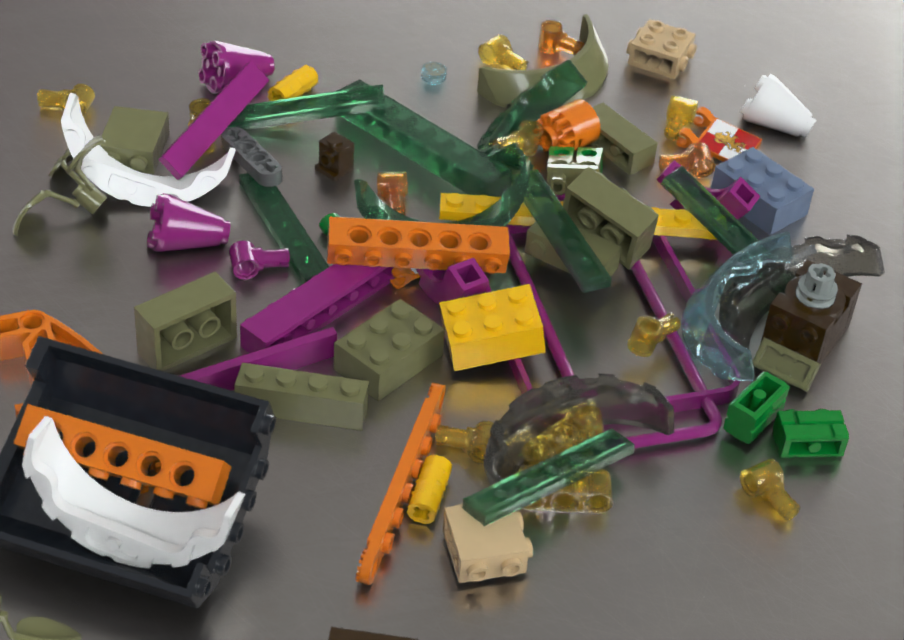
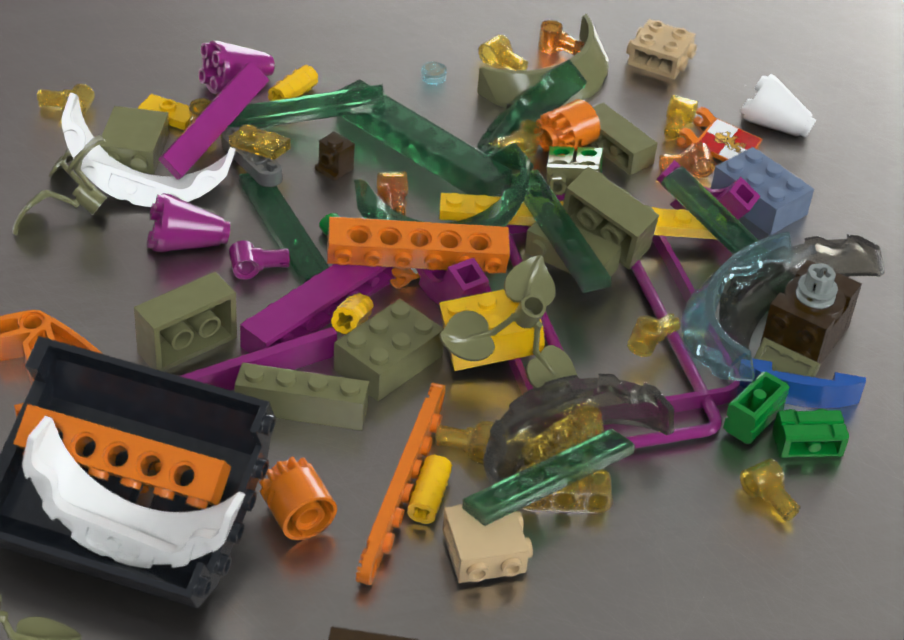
(177, 112): none -> yellow plate
(260, 142): none -> clear yellow plate
(298, 499): none -> orange gear
(352, 313): none -> yellow axle
(533, 287): none -> olive plant
(815, 392): none -> blue slope

